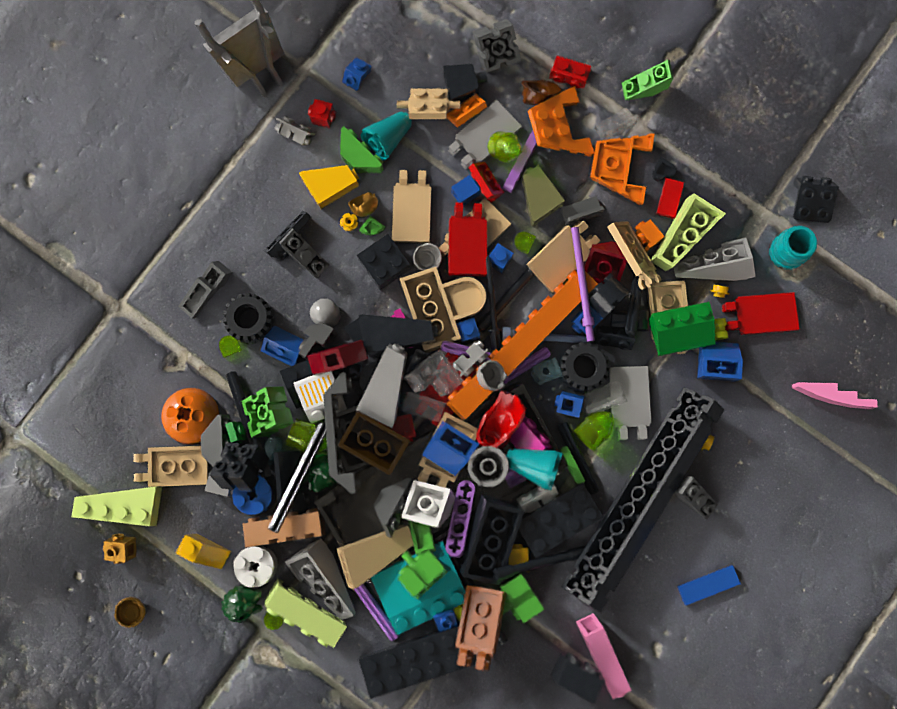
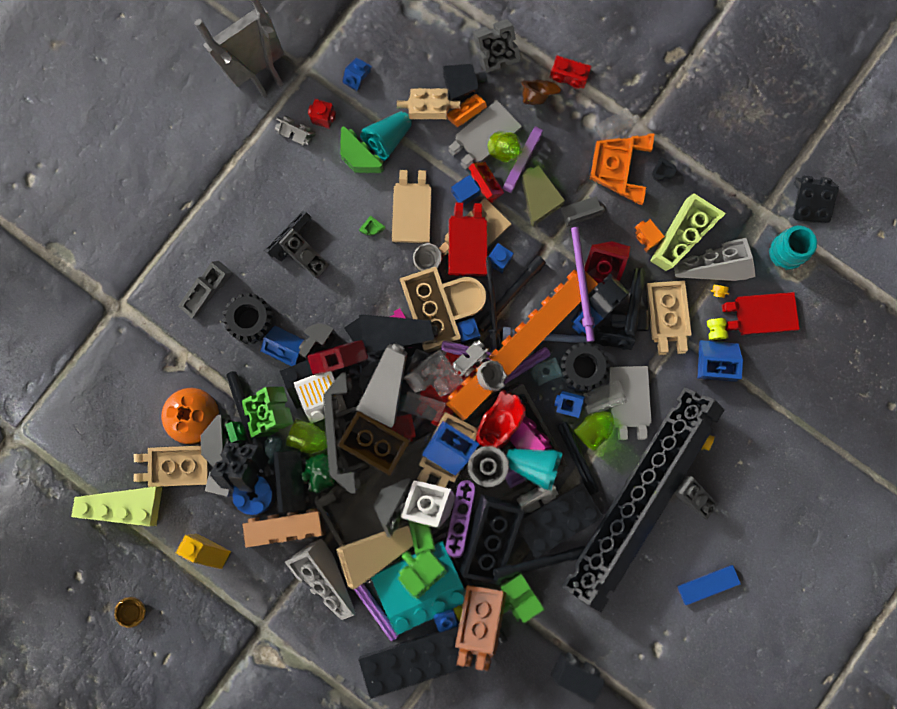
(119, 548): pearl gold brick -> none
(229, 346): clear neon green tile -> none
(241, 603): dark green animal -> none
(263, 574): white brick -> none
(273, 622): clear neon green tile -> none
(298, 478): axle -> none
(304, 614): yellowish green wedge -> none
(325, 312): light grey hair -> none
(329, 183): yellow slope -> none
(349, 226): yellow plate -> none
(364, 204): pearl gold hair -> none
(383, 262): black brick -> none
(518, 554): yellow brick -> none
(524, 241): clear neon green tile -> none
(552, 127): orange wing -> none
(558, 256): tan tile -> none
(572, 466): bright green tile -> none
(603, 656): bright pink slope -> none
(634, 253): tan tile -> none
(649, 82): bright green slope -> none
(670, 198): red tile -> none
(683, 328): green slope -> none
(829, 393): bright pink slope -> none

